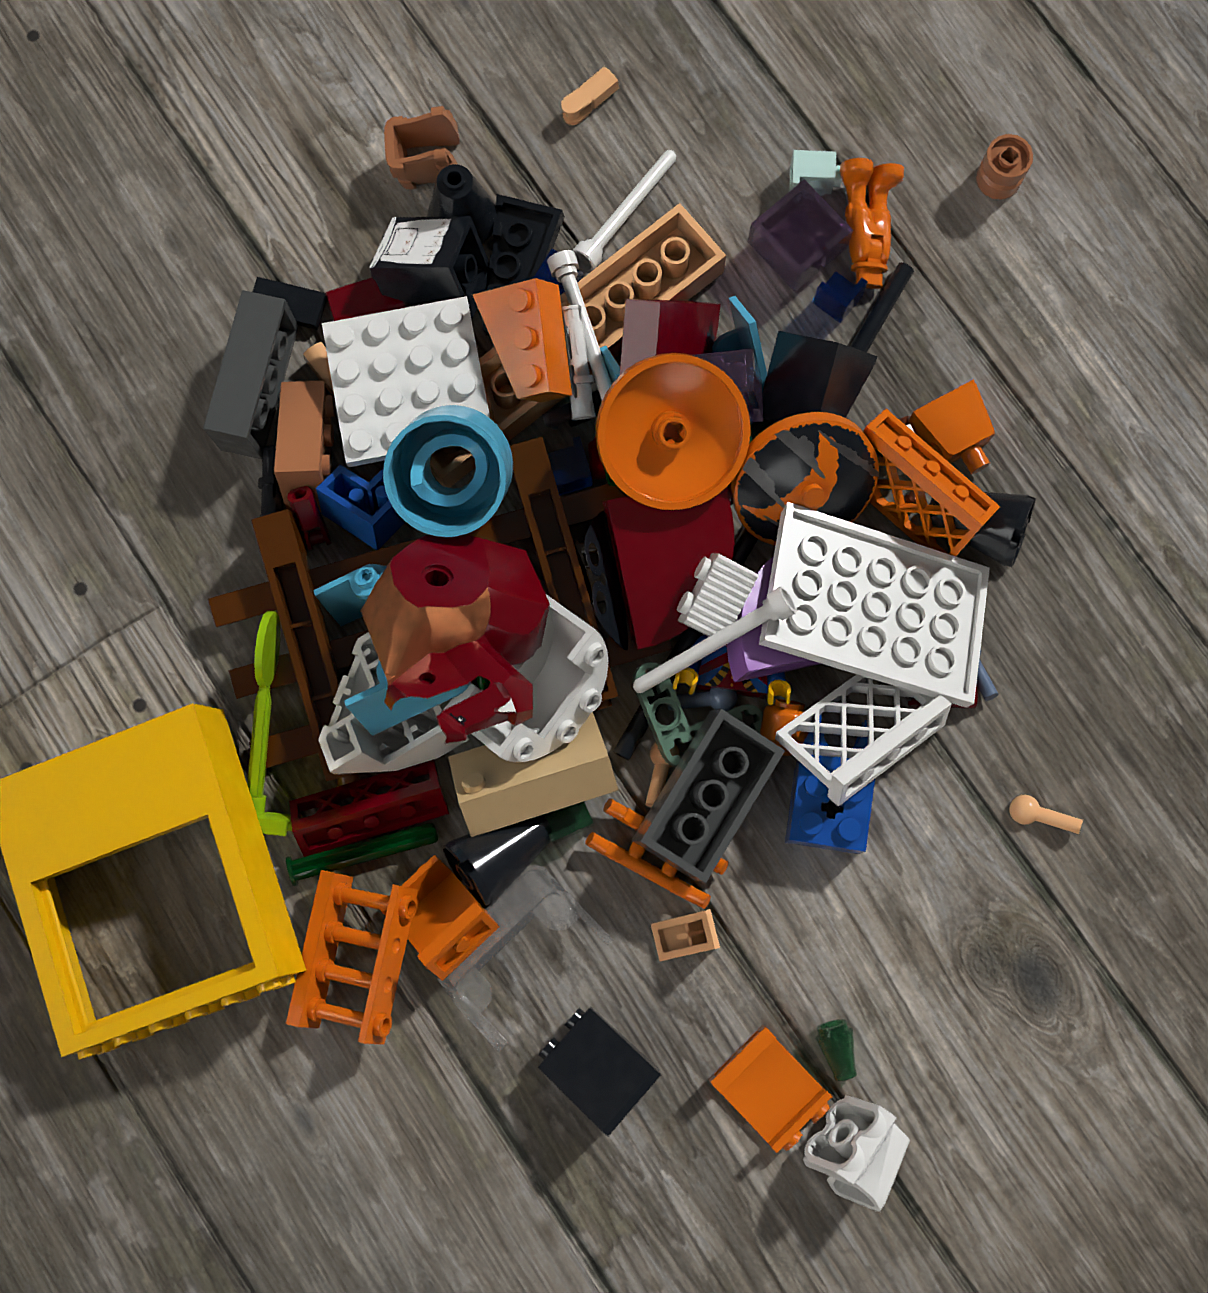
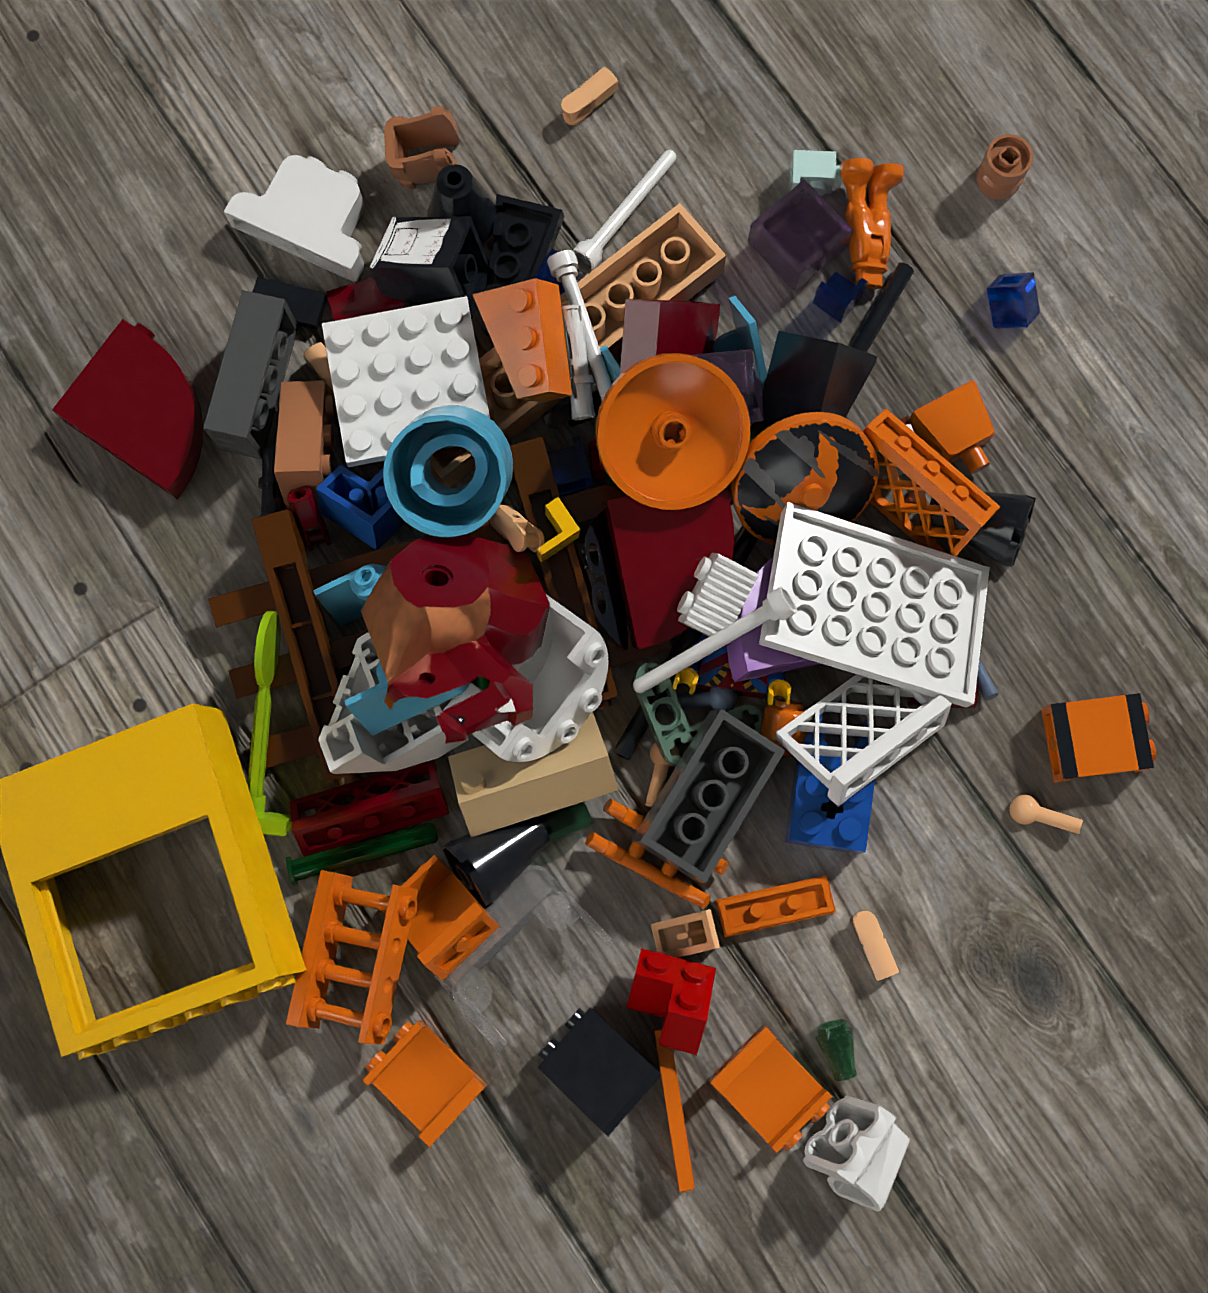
(138, 408): none -> dark red brick
(306, 214): none -> white brick
(424, 1079): none -> orange panel
(516, 529): none -> light nougat bar
(564, 525): none -> yellow panel
(675, 1115): none -> orange tile
(678, 993): none -> red brick
(775, 906): none -> orange tile
(874, 945): none -> light nougat bar
(1013, 300): none -> clear blue panel
(1098, 737): none -> orange panel

